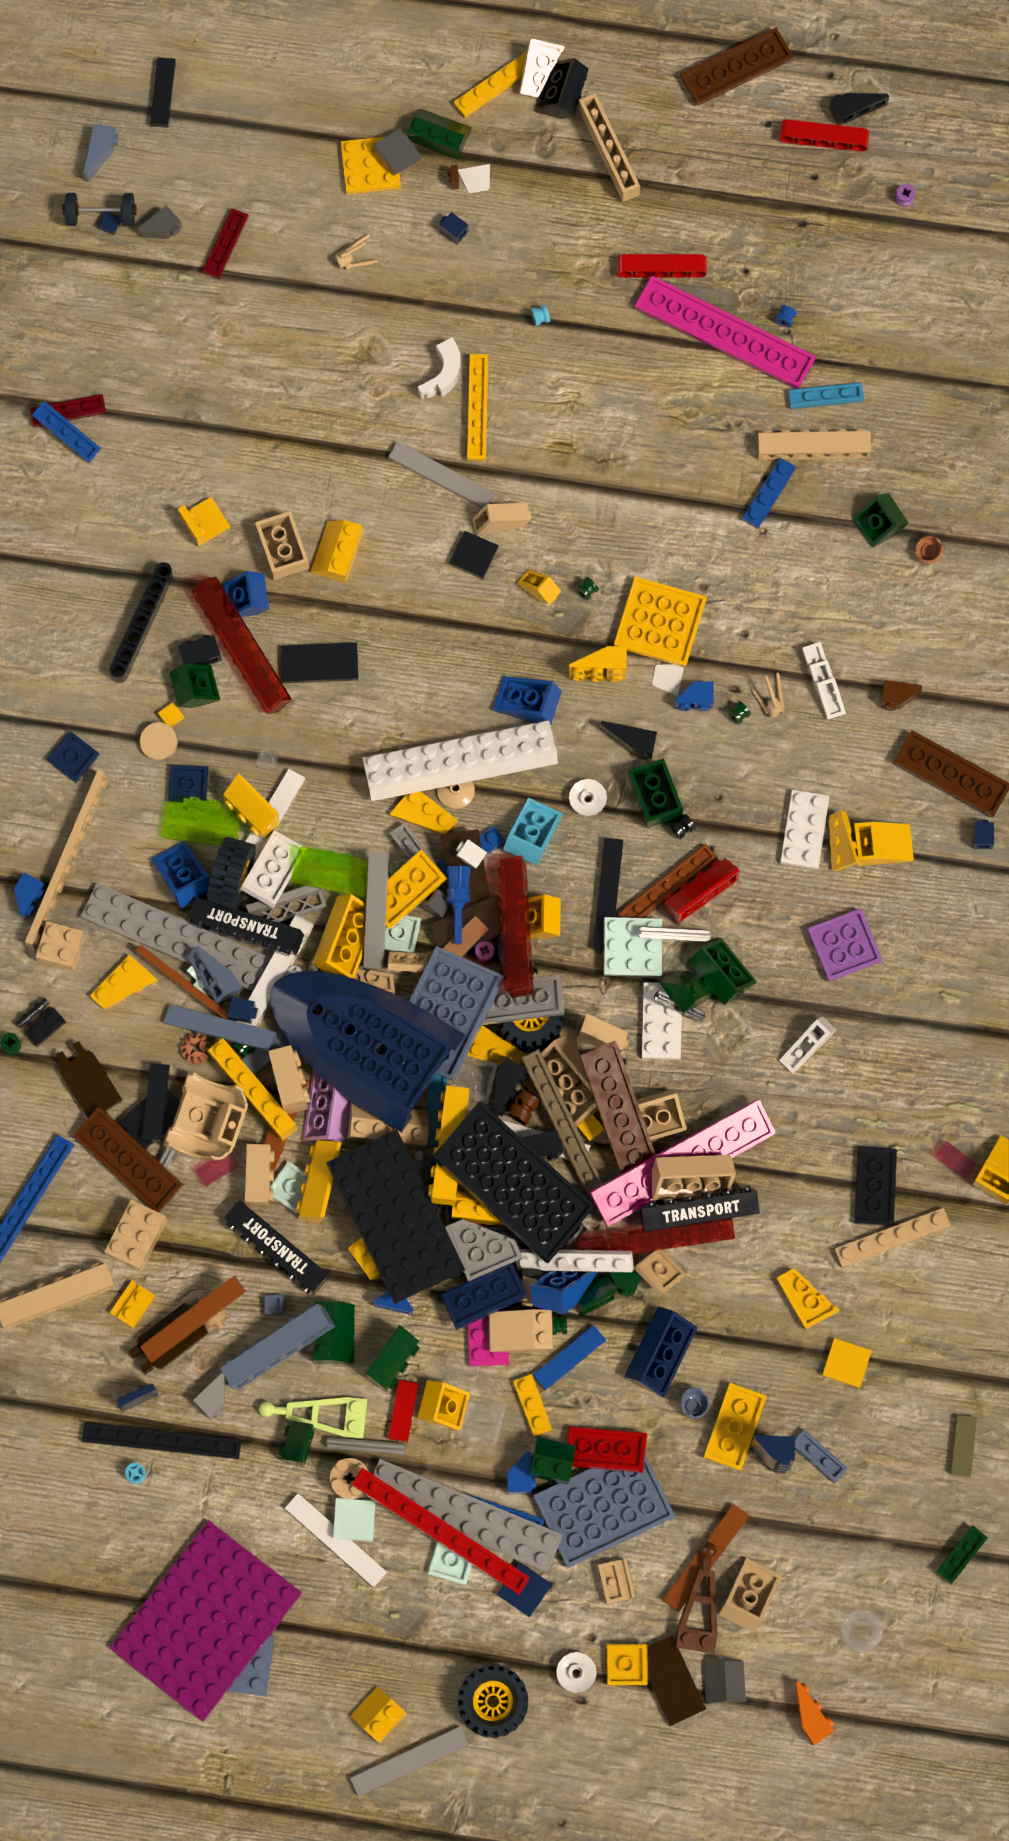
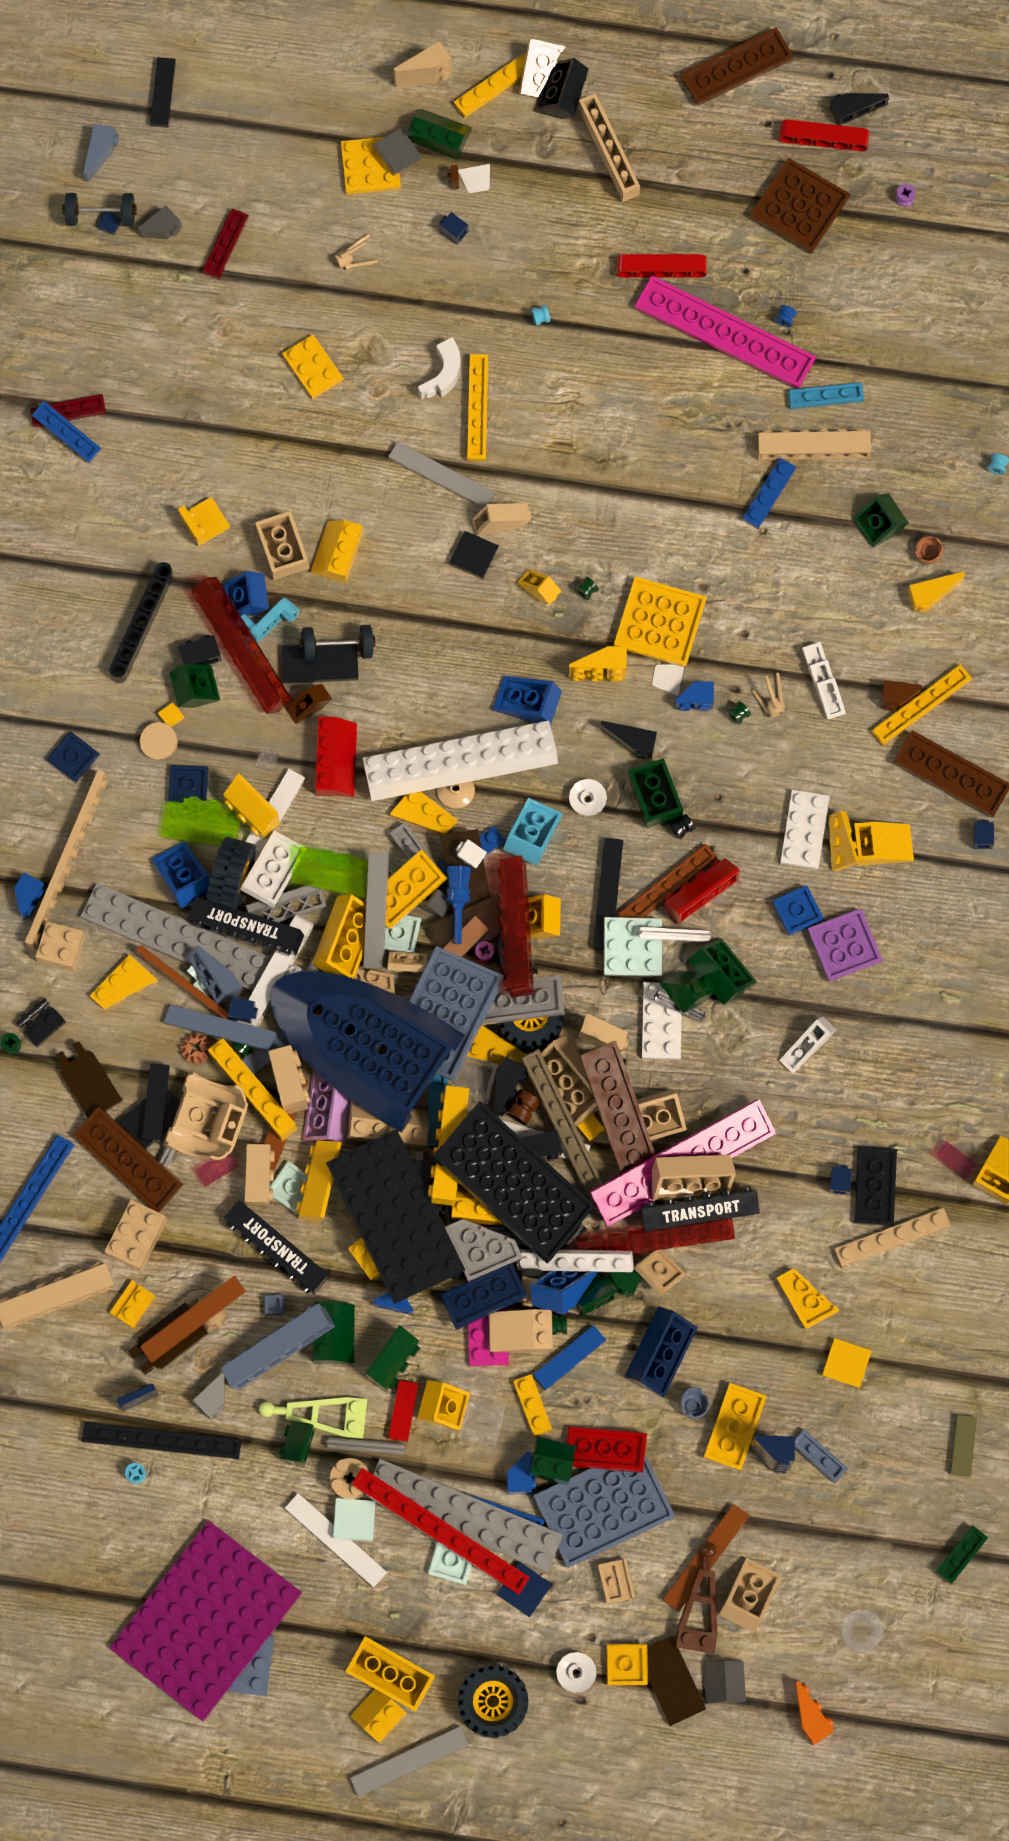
(281, 610): none -> medium azure beam
(309, 702): none -> reddish brown slope
(312, 366): none -> yellow plate
(336, 757): none -> red slope
(365, 641): none -> black axle
(390, 1674): none -> yellow slope
(424, 68): none -> tan slope
(797, 910): none -> blue plate
(800, 205): none -> reddish brown plate
(840, 1180): none -> dark blue brick
(921, 704): none -> yellow tile
(930, 592): none -> yellow slope
(998, 464): none -> medium azure wheel

